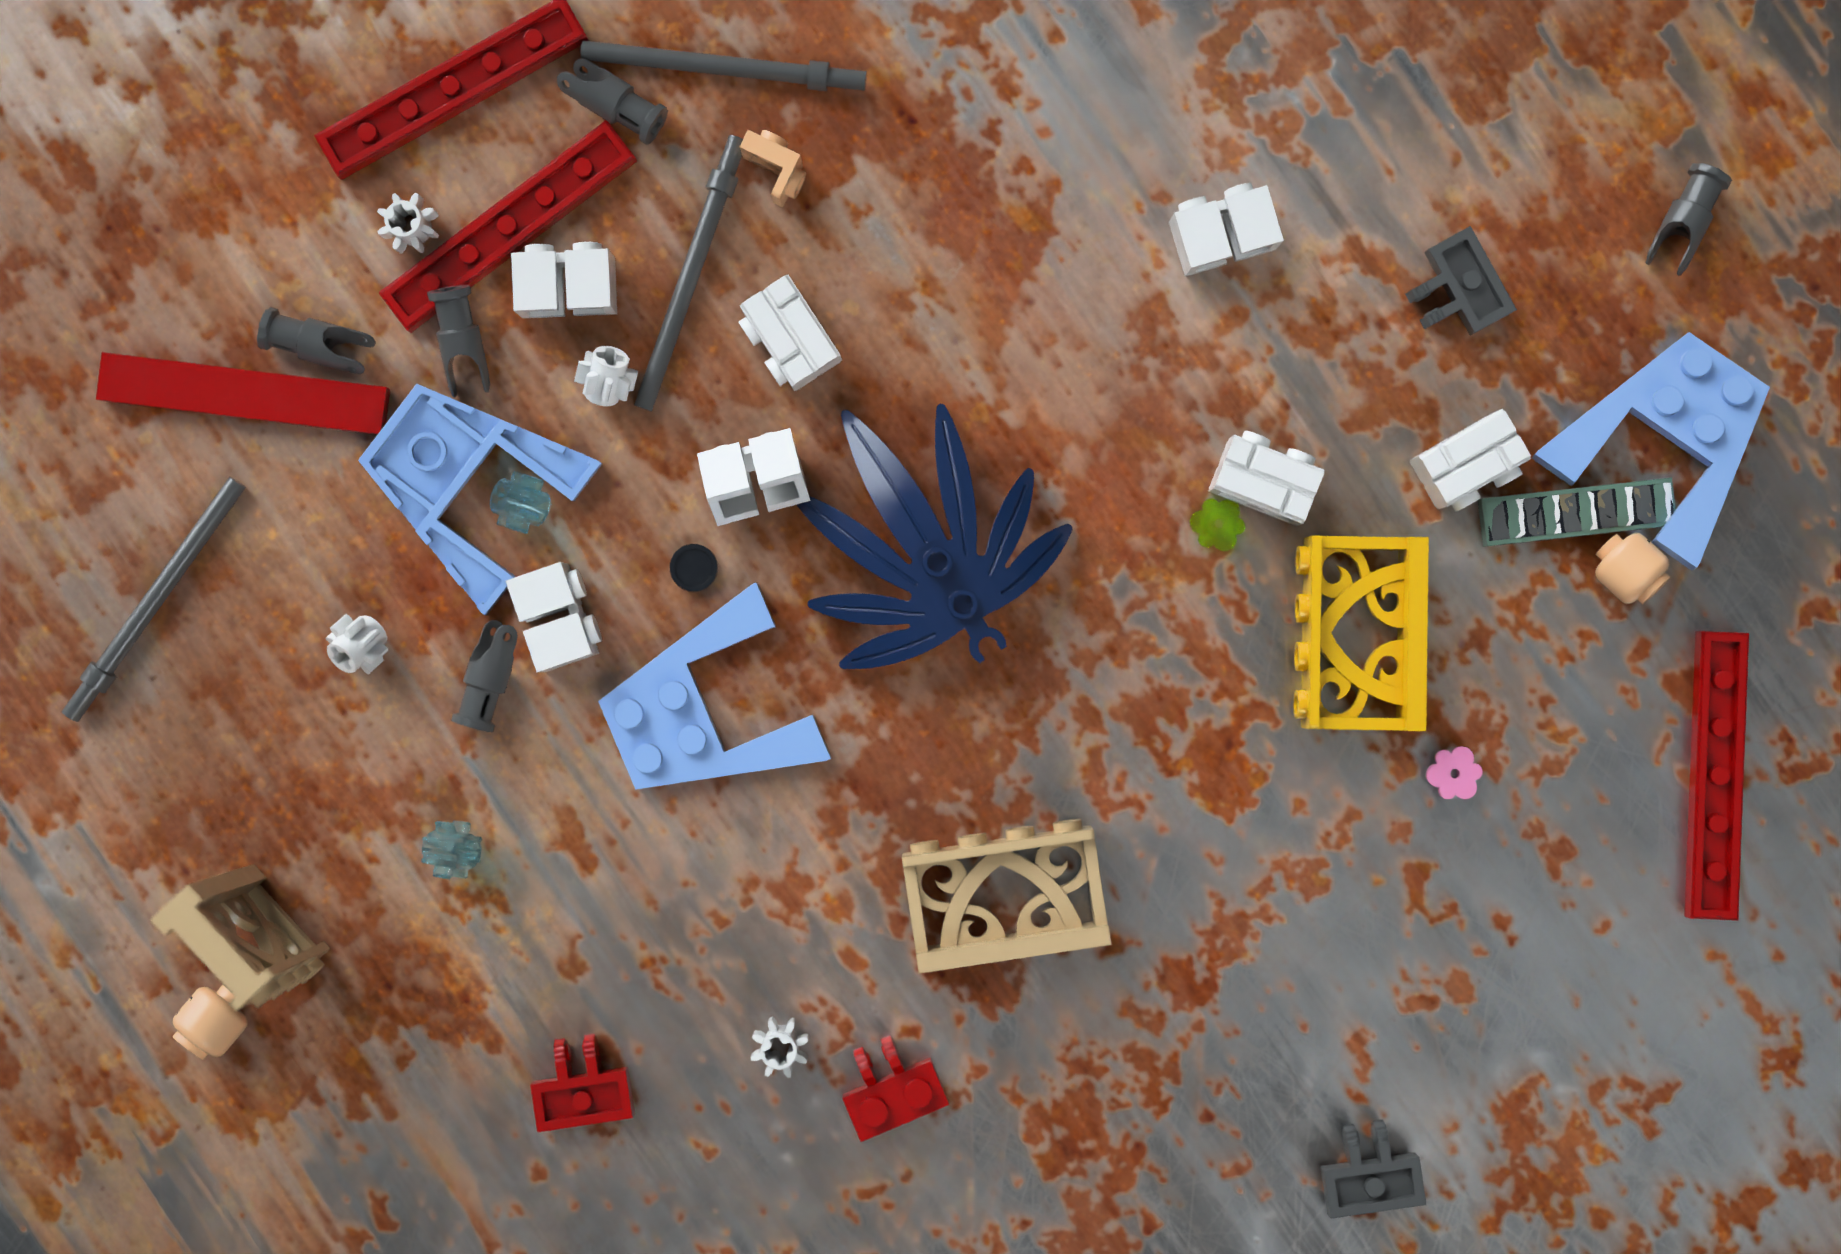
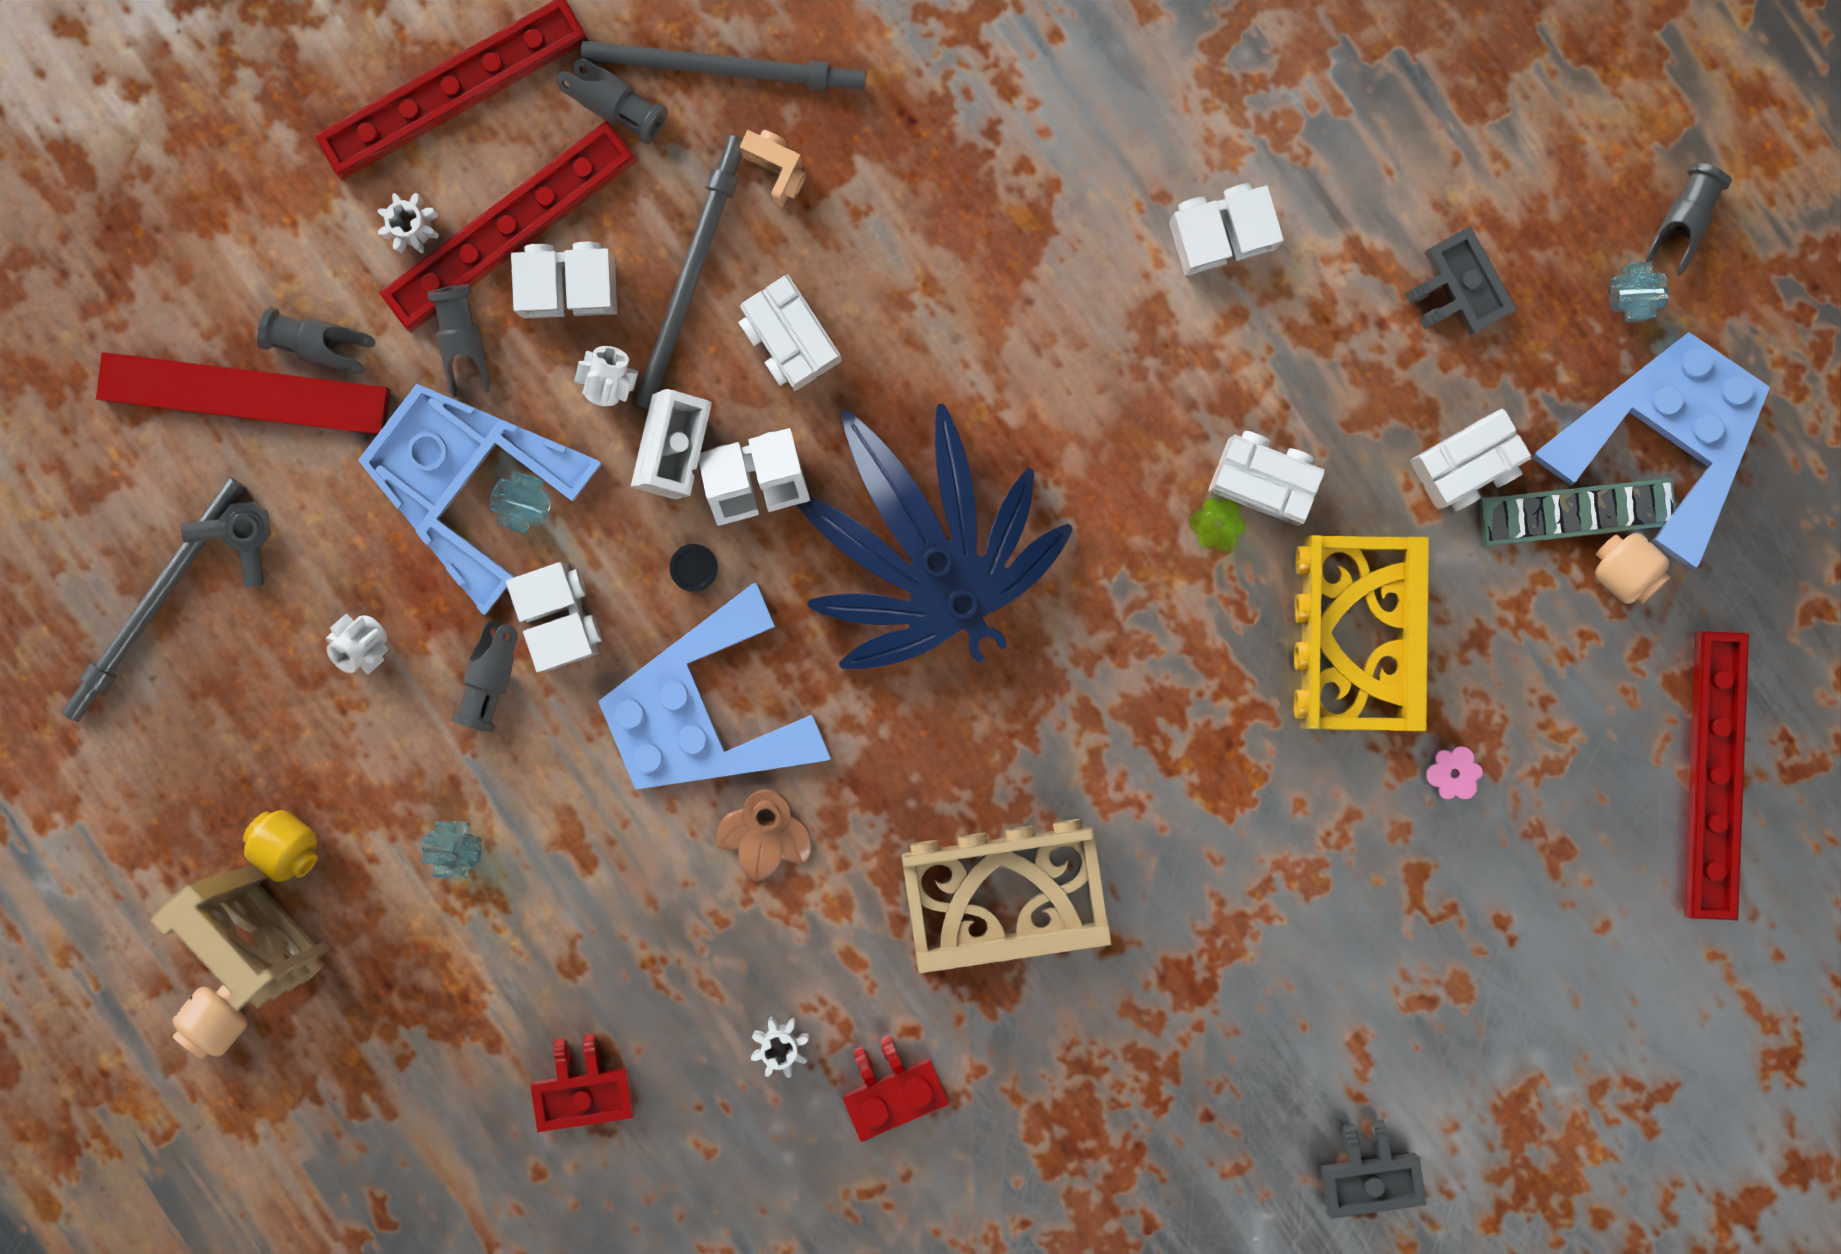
(241, 527): none -> dark grey piece
(280, 845): none -> yellow head
(671, 444): none -> white brick
(761, 841): none -> nougat plate
(1638, 292): none -> clear light blue gear

